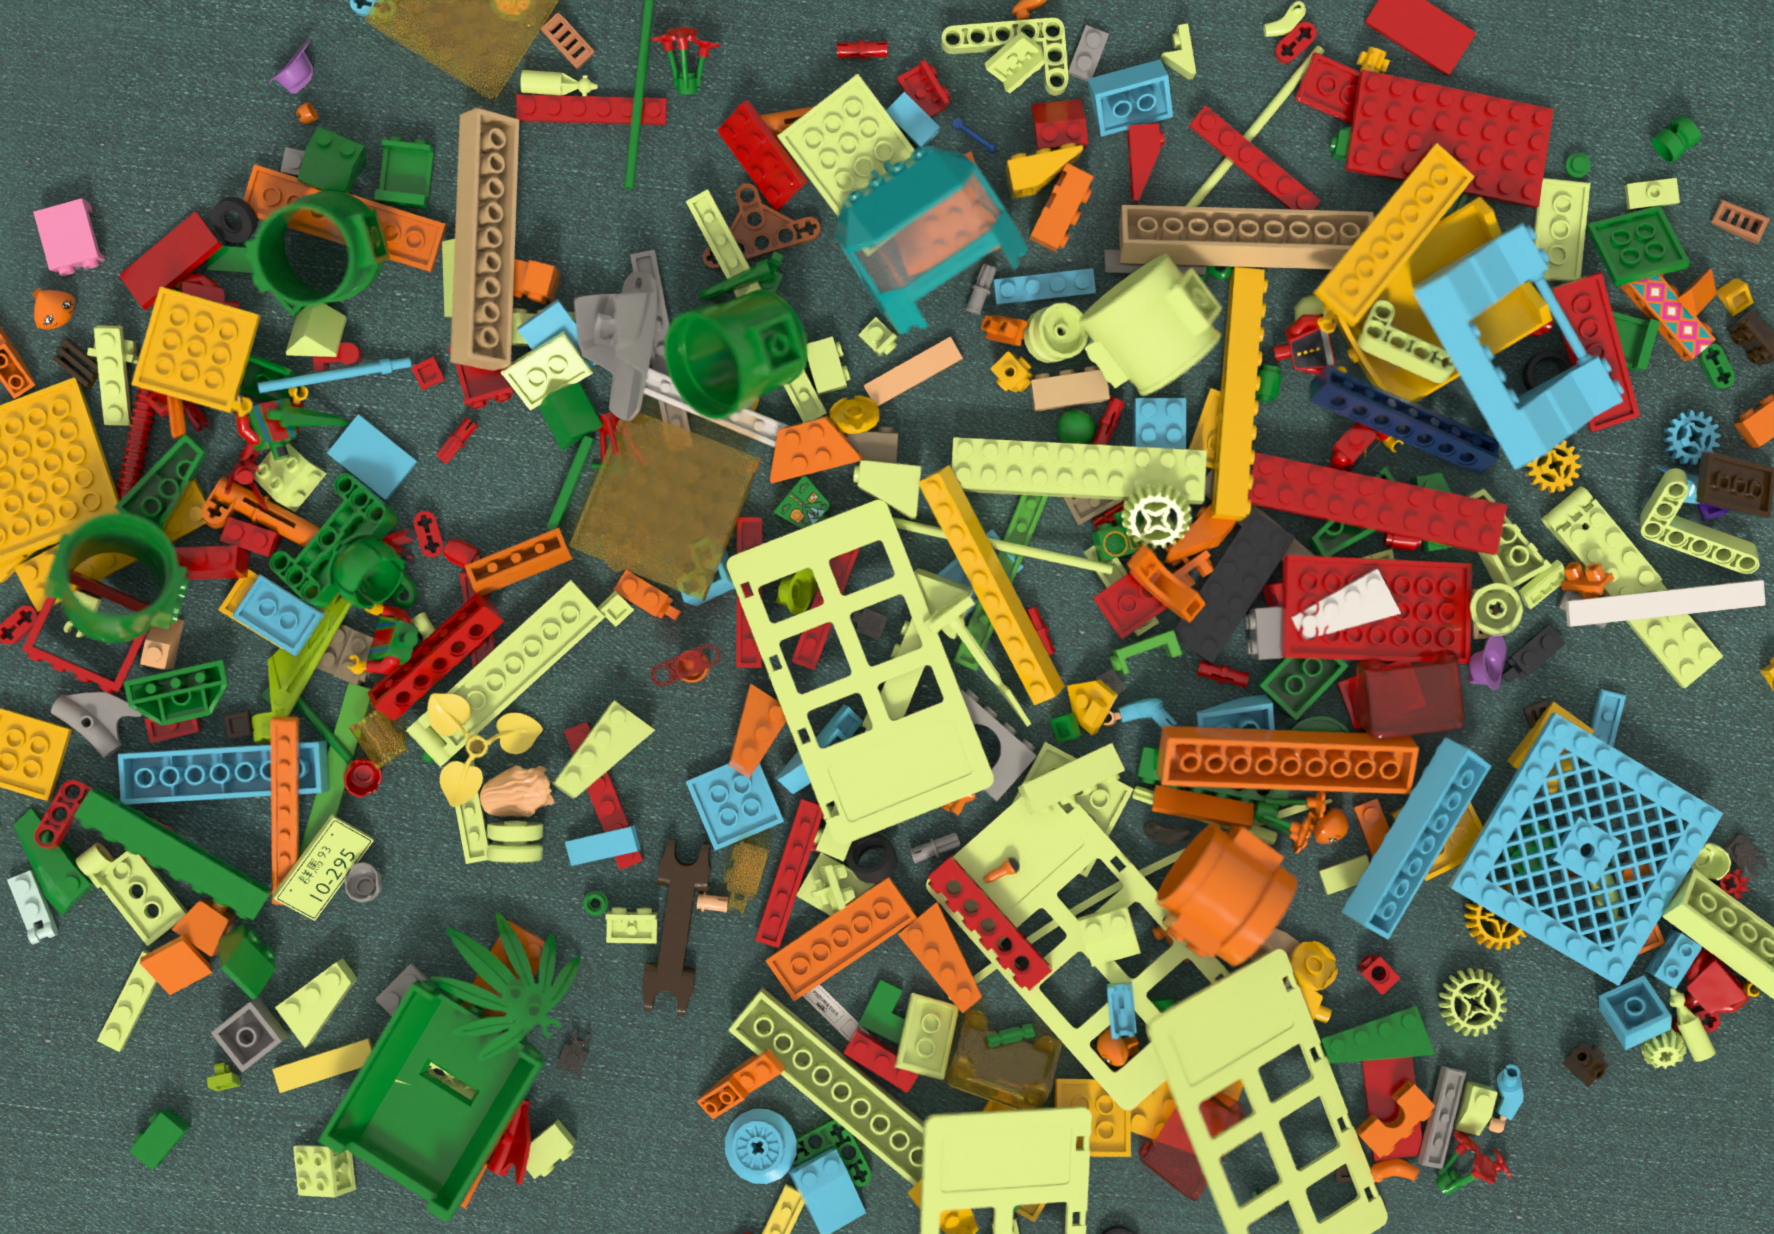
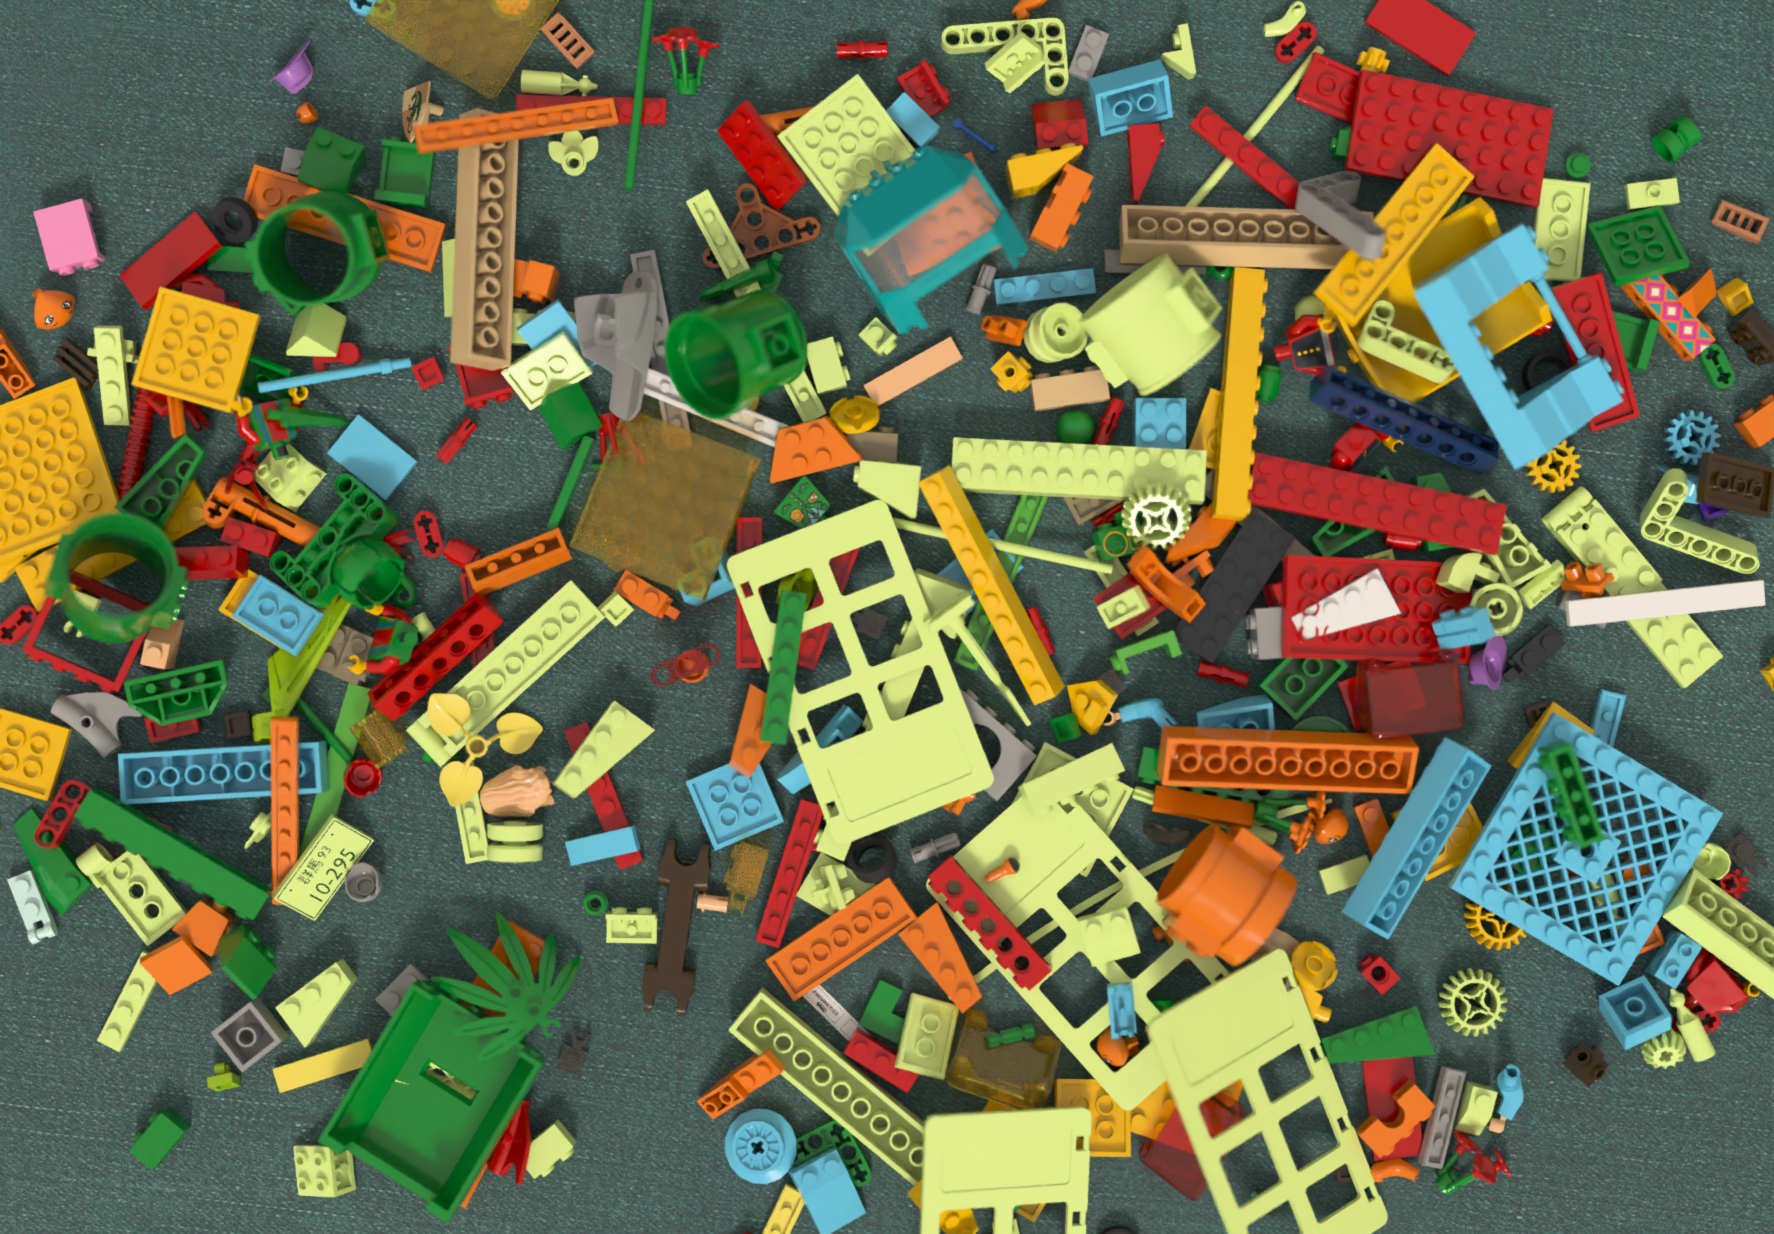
(260, 827): none -> yellowish green plate
(417, 108): none -> shield
(515, 125): none -> orange plate
(574, 148): none -> yellowish green plate
(783, 667): none -> green plate
(1123, 607): none -> yellowish green slope
(1327, 202): none -> light grey beam
(1461, 569): none -> yellowish green brick
(1463, 628): none -> medium azure brick
(1570, 793): none -> green brick

